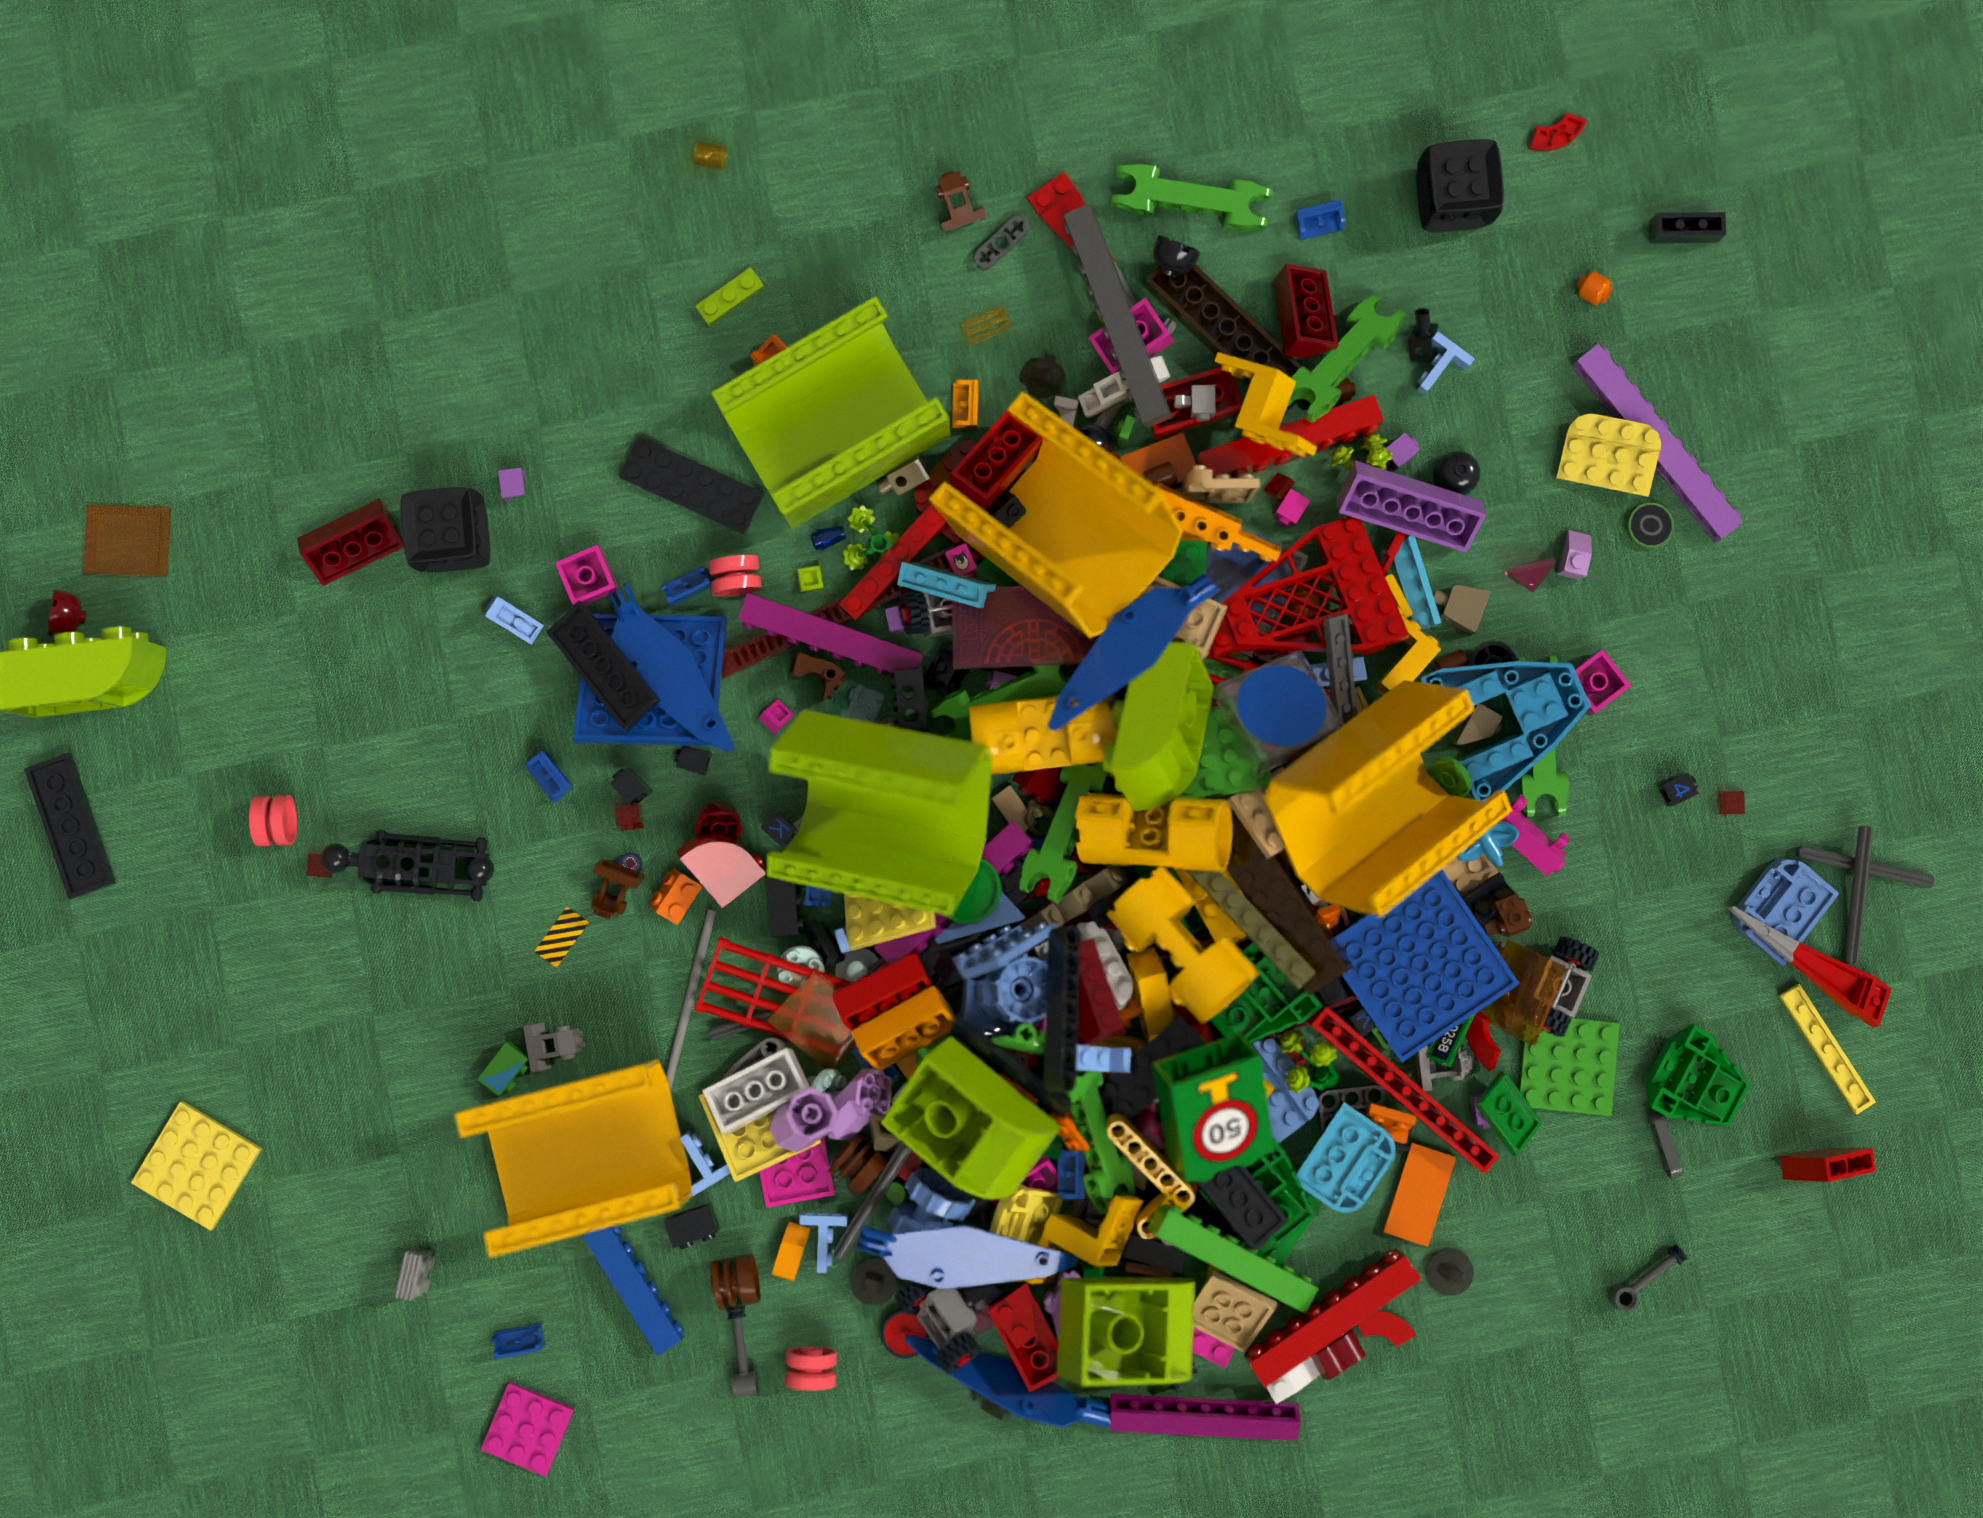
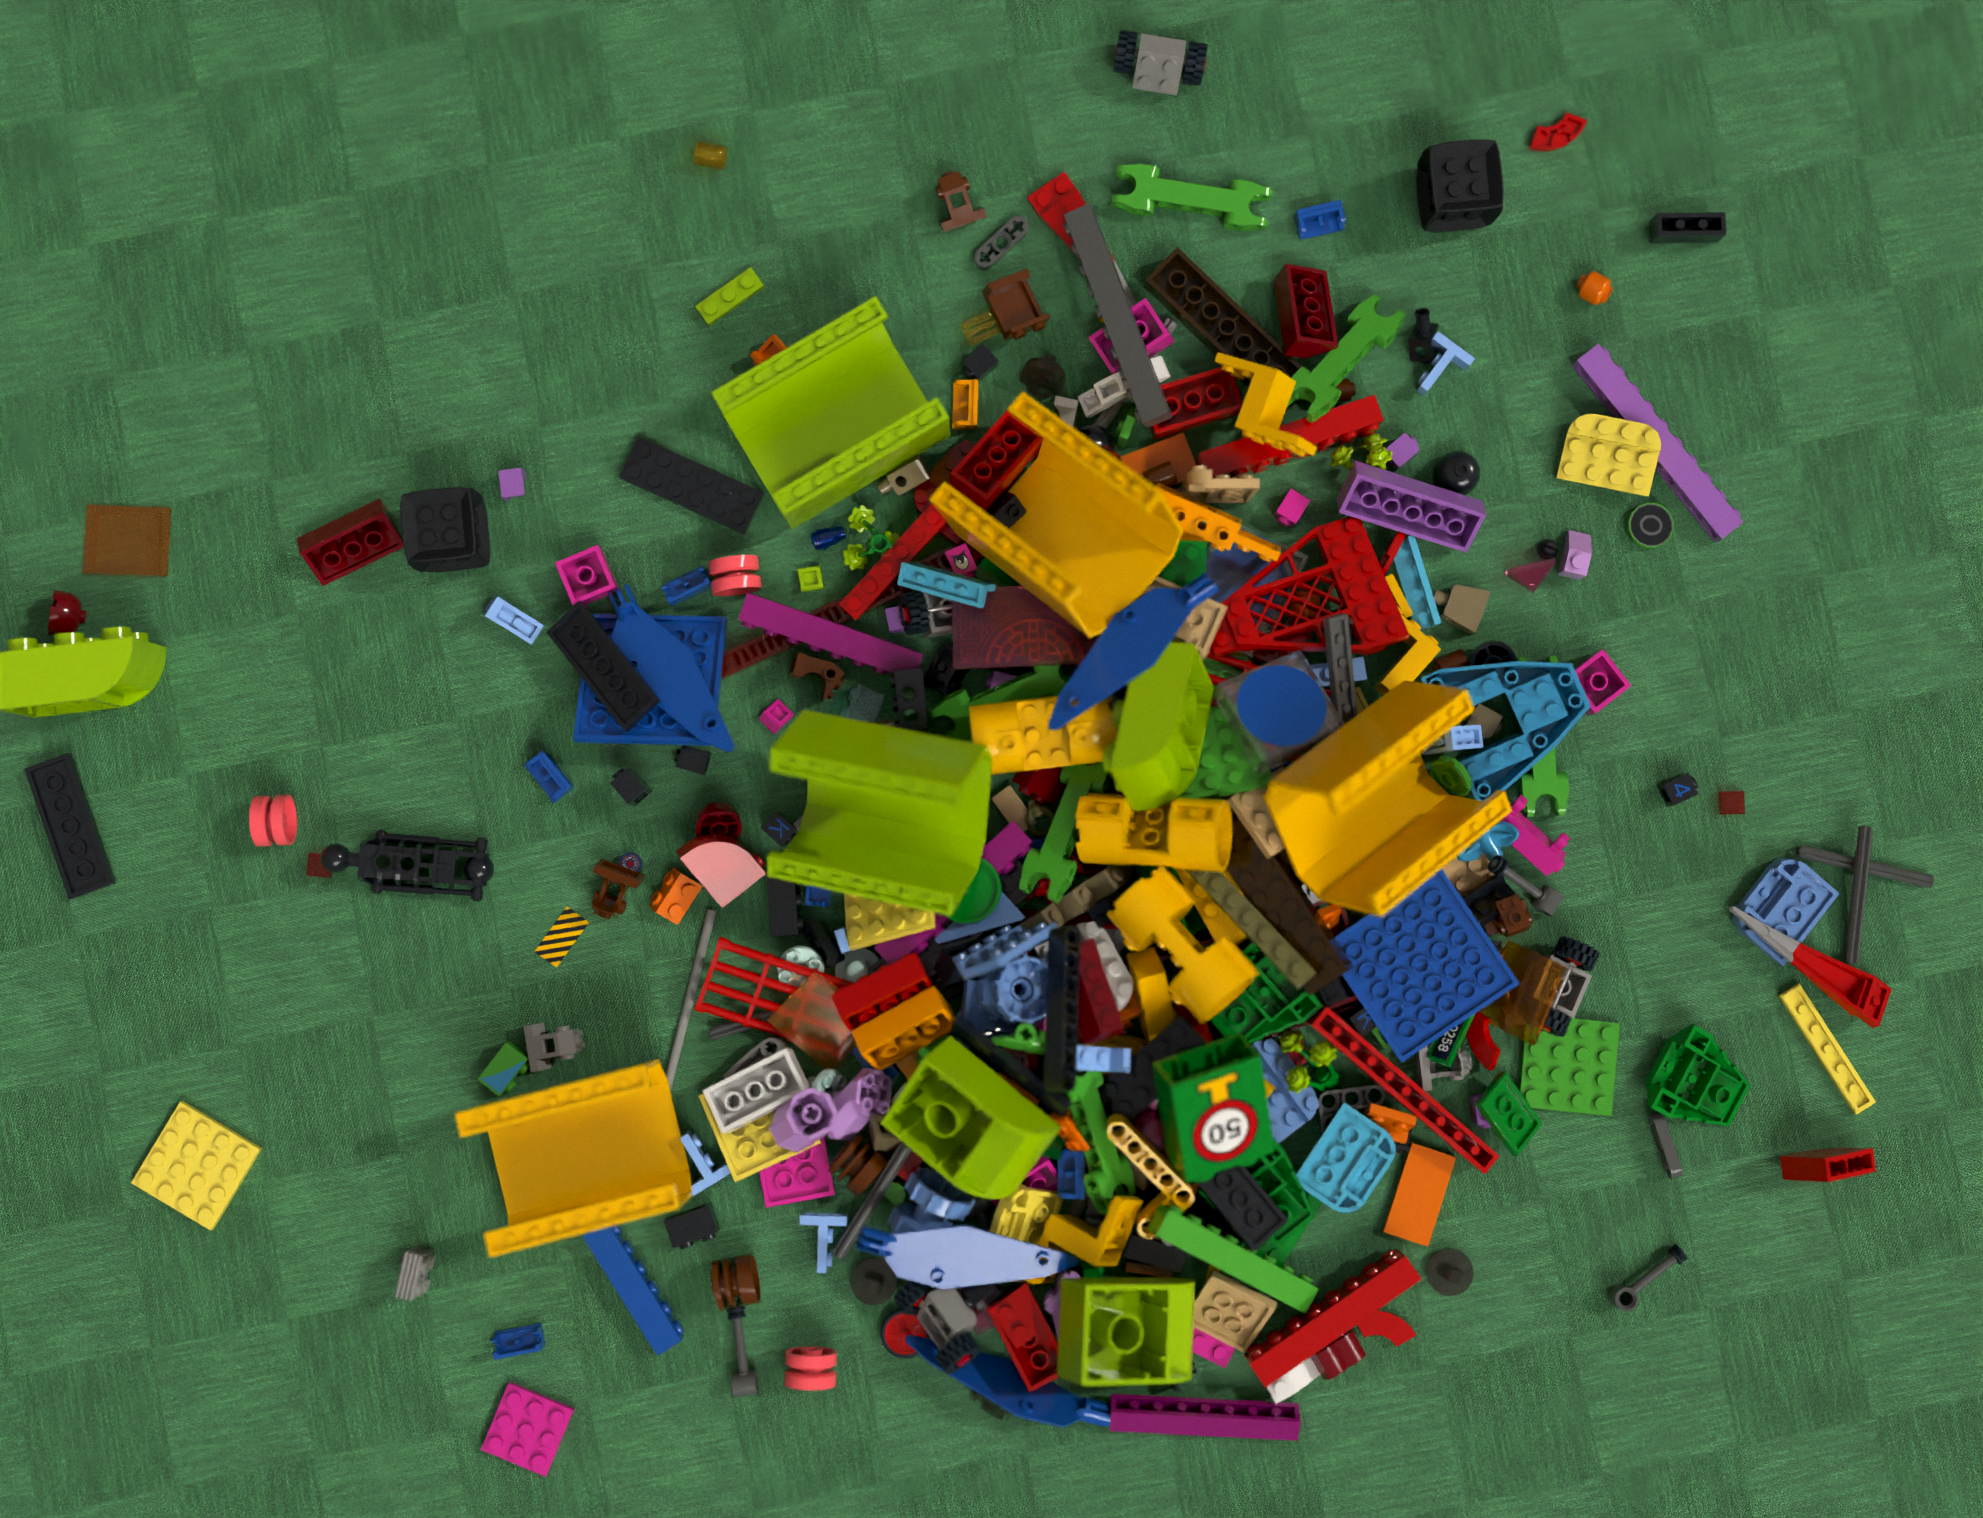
(629, 817): clear red brick -> none
(791, 1251): light orange slope -> none
(979, 364): none -> black brick
(1014, 305): none -> reddish brown panel
(1159, 61): none -> light grey brick
(1174, 256): black cylinder -> none
(1200, 402): light grey brick -> none
(1279, 486): clear red tile -> none
(1456, 739): none -> light blue bracket
(1545, 899): none -> dark grey piece
(1547, 549): none -> black piece

